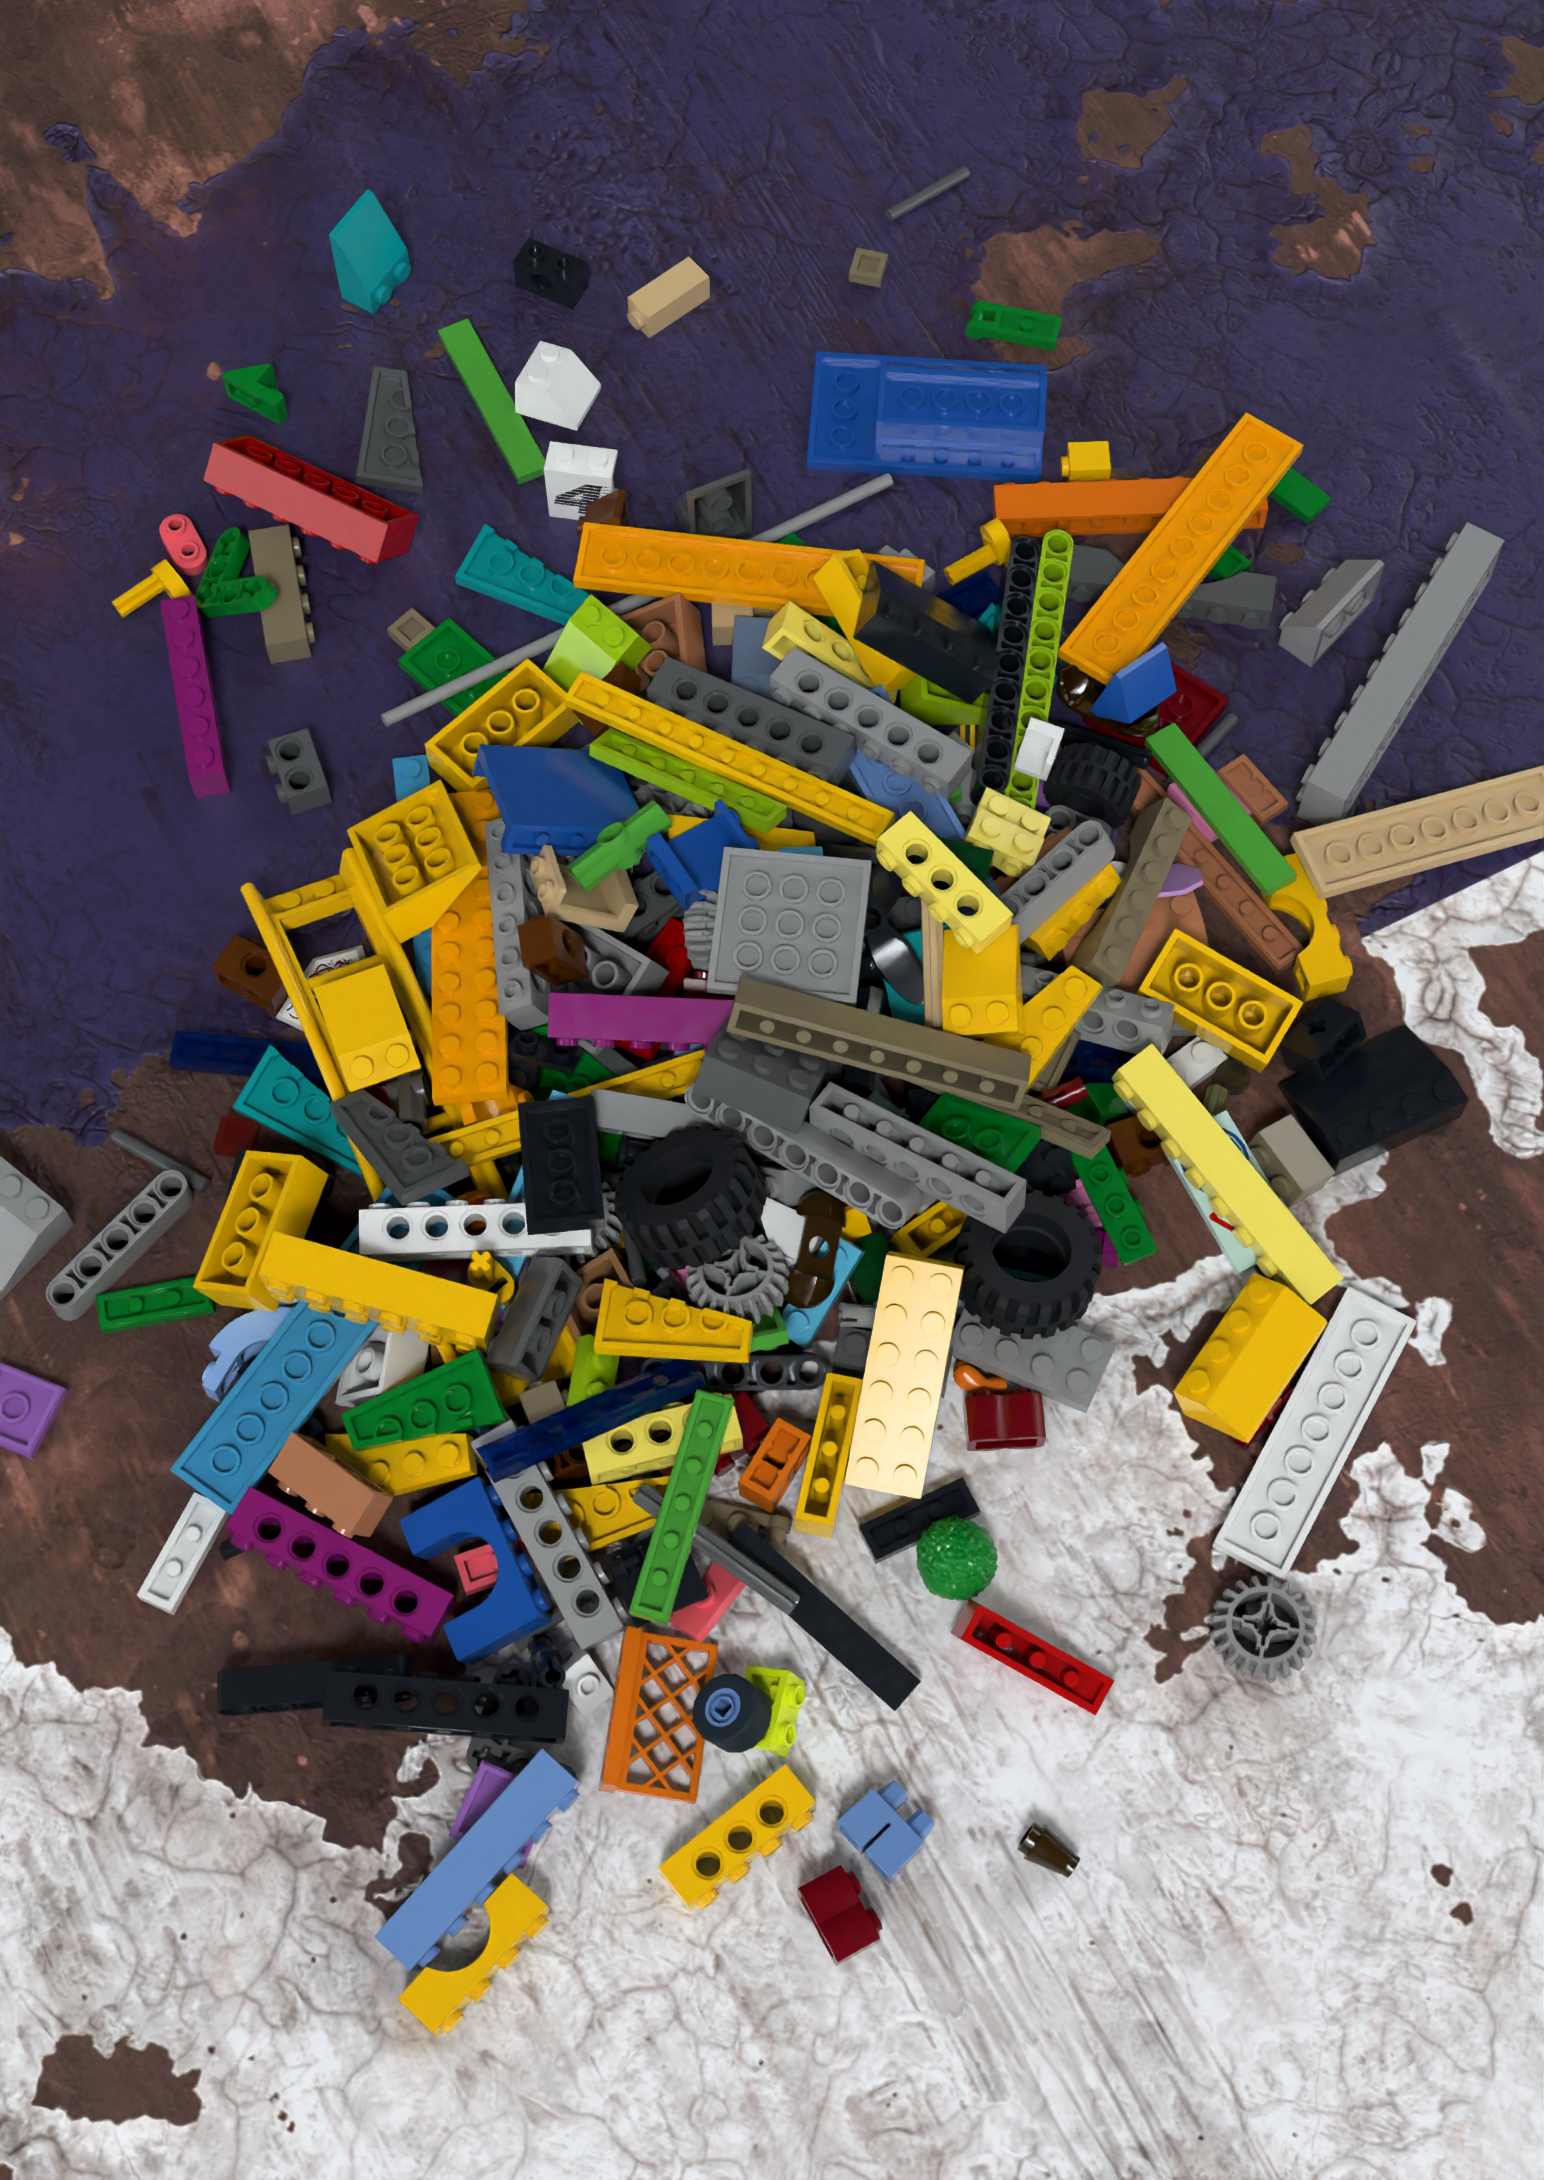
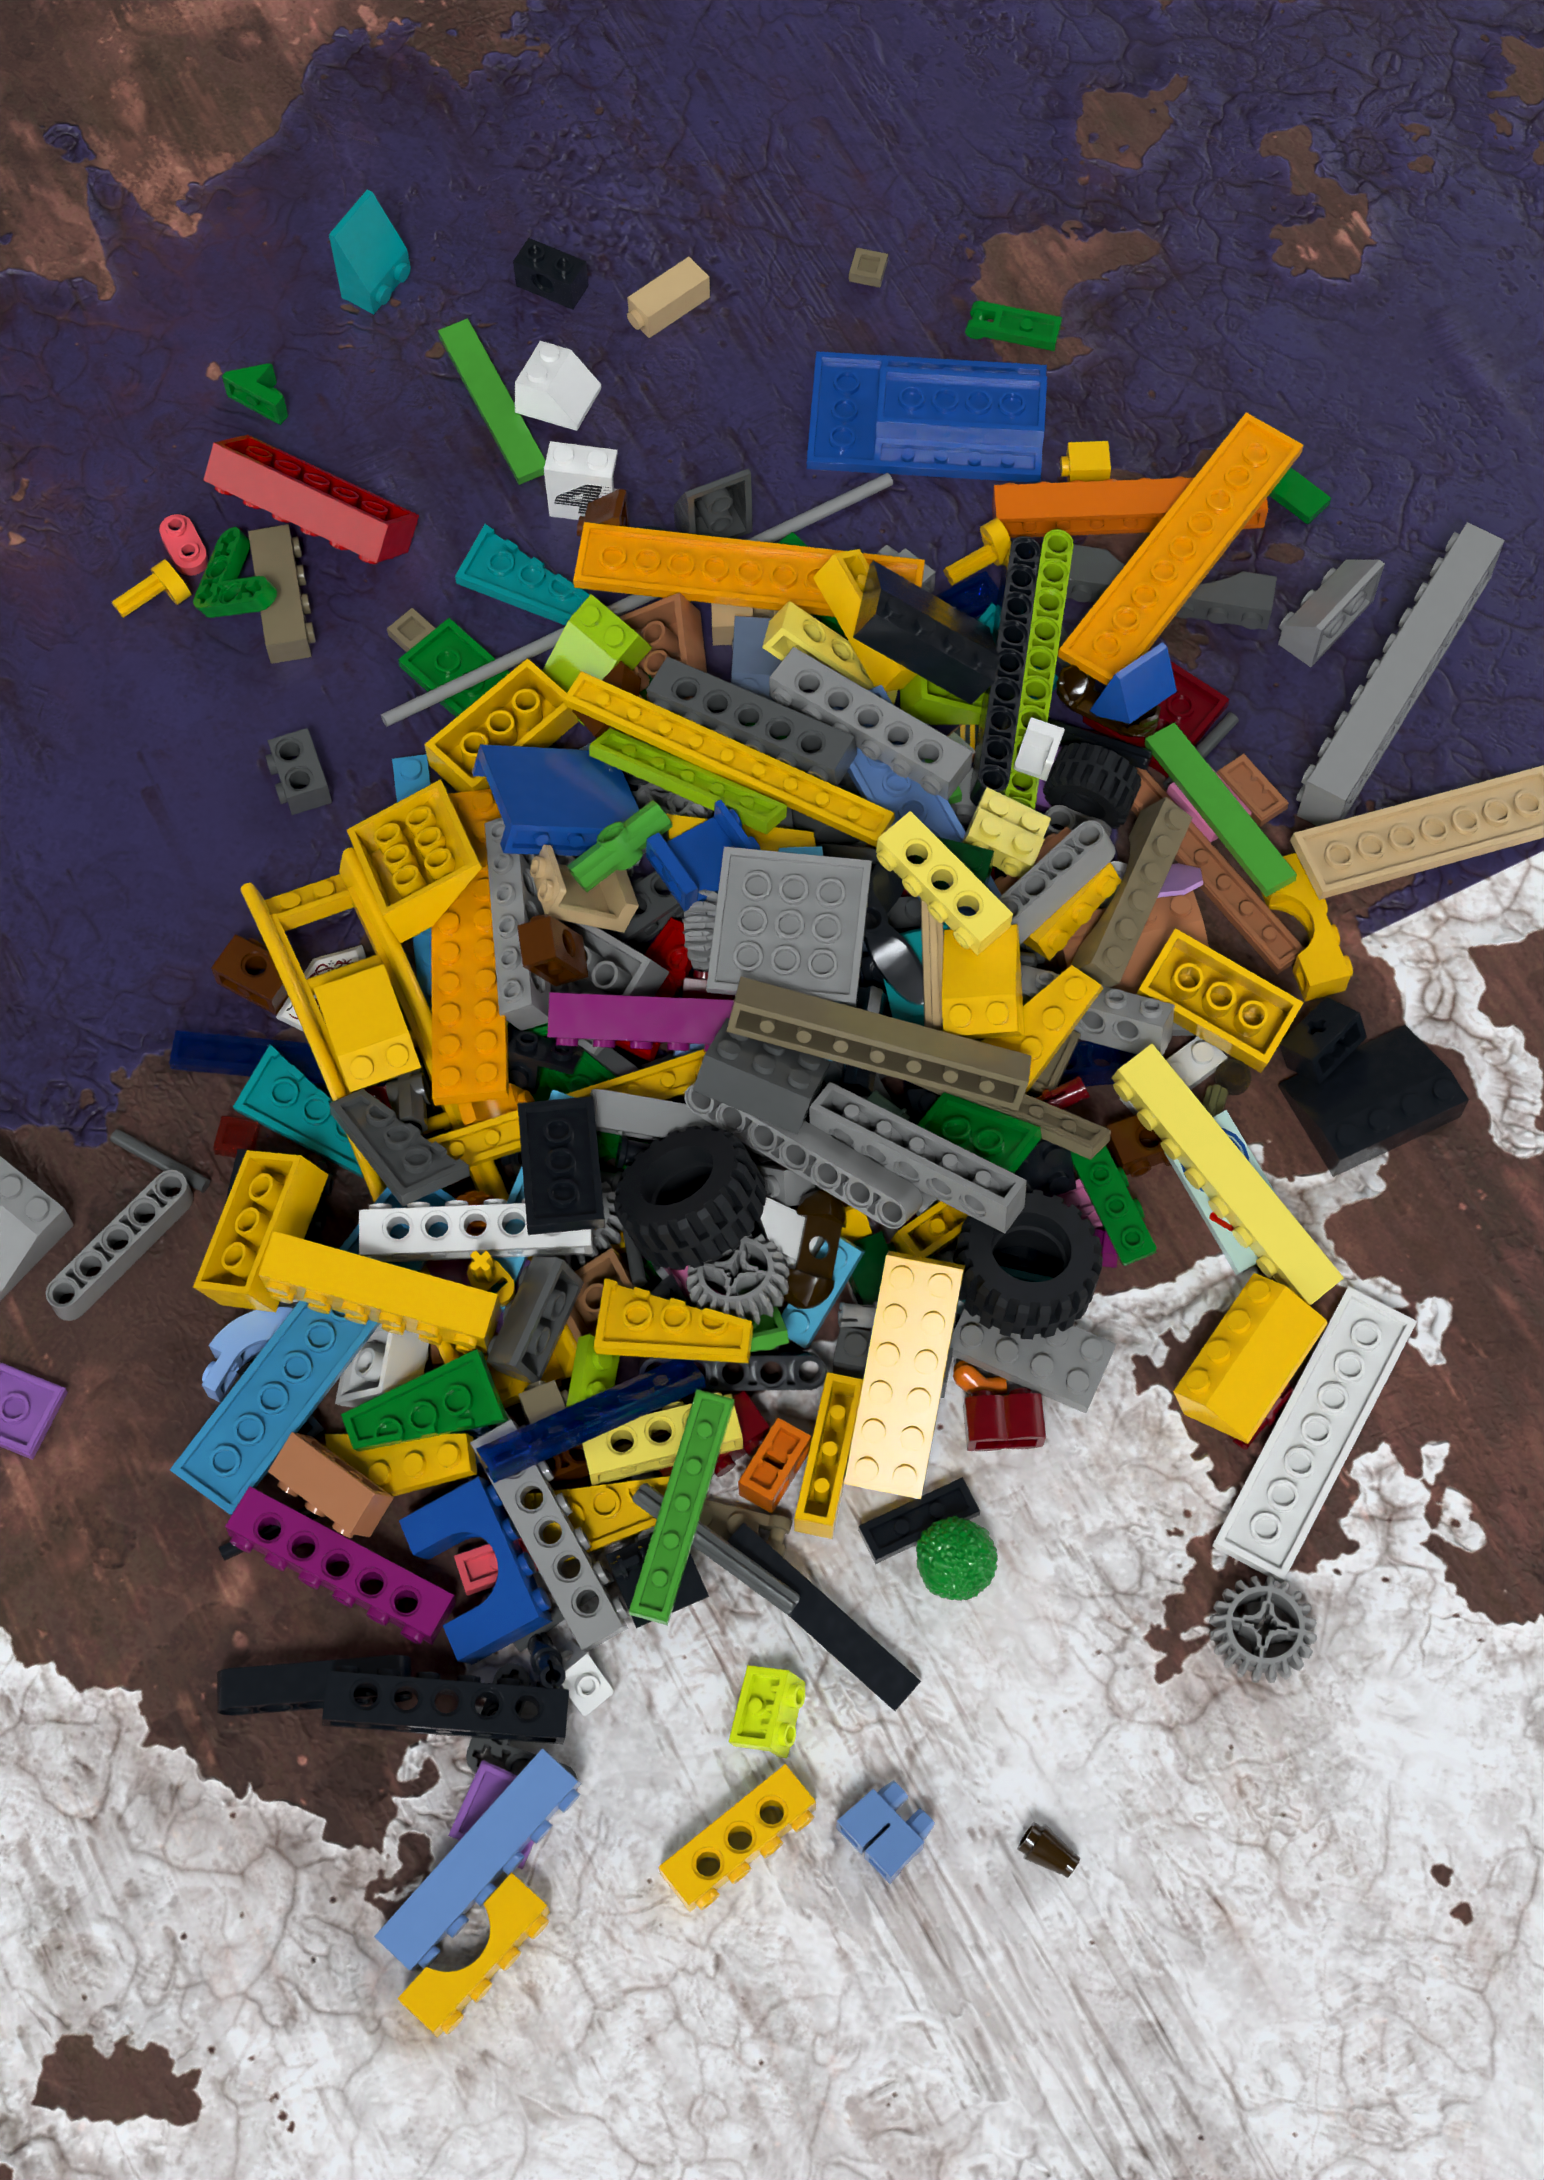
(151, 1305): green tile -> none
(183, 1554): white plate -> none
(195, 697): magenta brick -> none
(388, 440): dark grey wing -> none
(624, 1711): orange fence -> none
(702, 1616): coral plate -> none
(732, 1713): black wheel -> none
(839, 1914): dark red brick -> none
(927, 193): dark grey bar -> none
(1032, 1656): red slope -> none
(1102, 1106): green slope -> none
(1230, 564): green tile -> none
(1290, 1160): dark tan brick -> none

